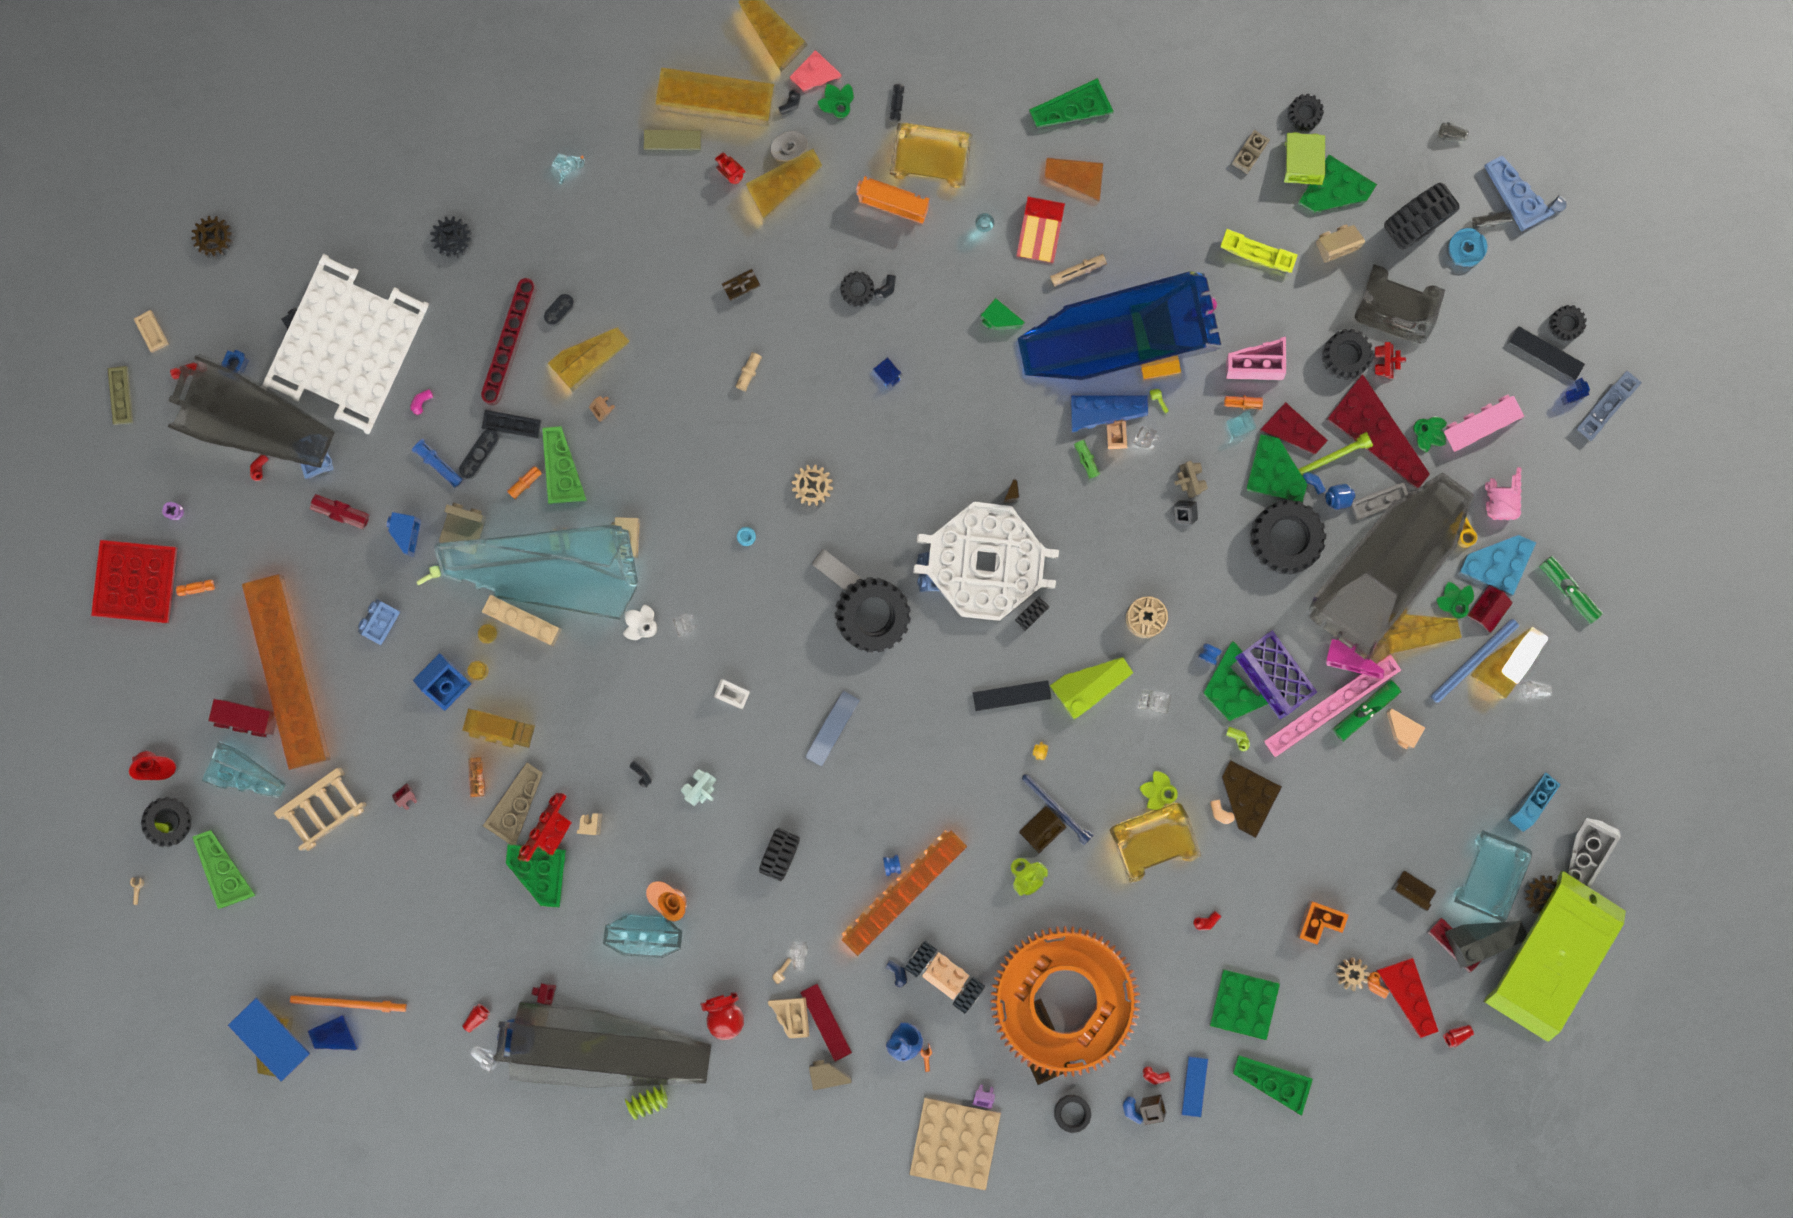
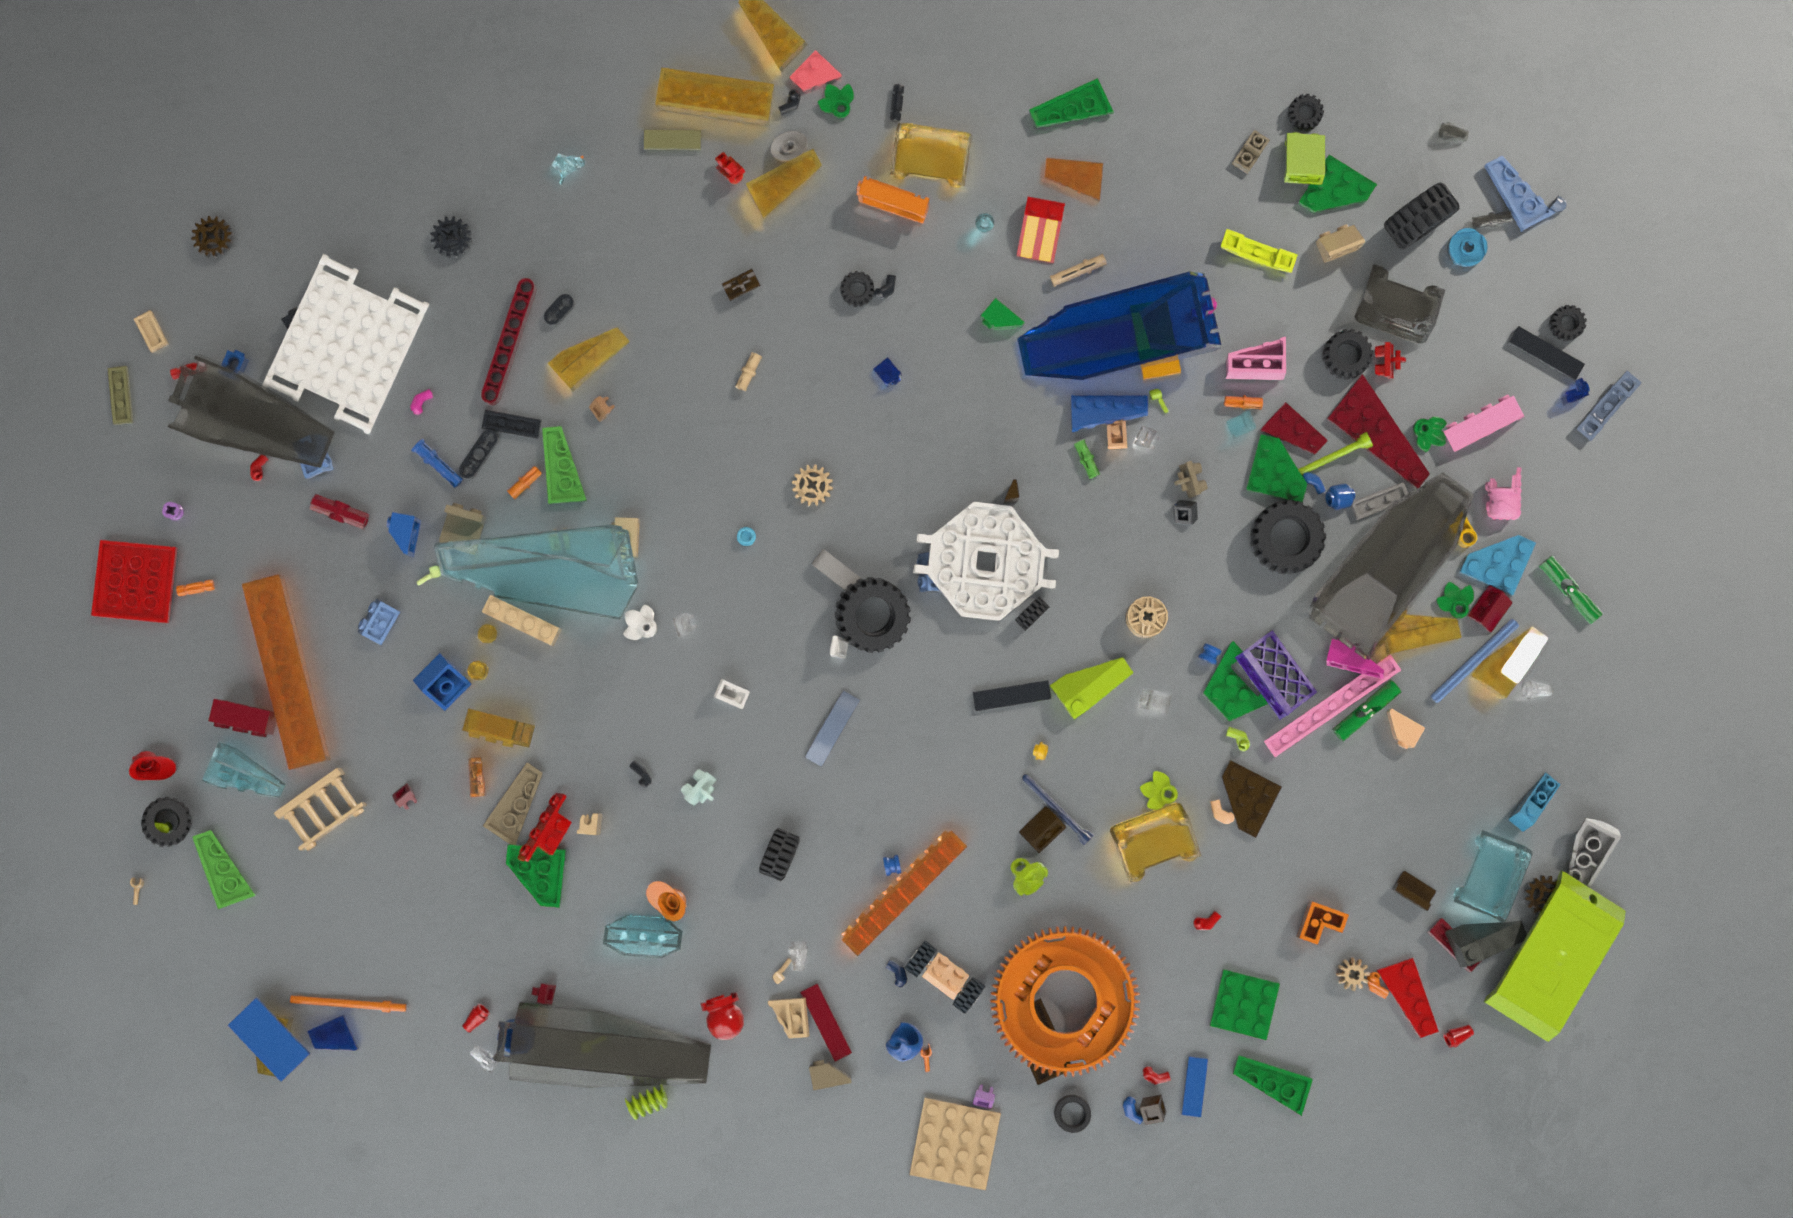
(839, 647): none -> white slope

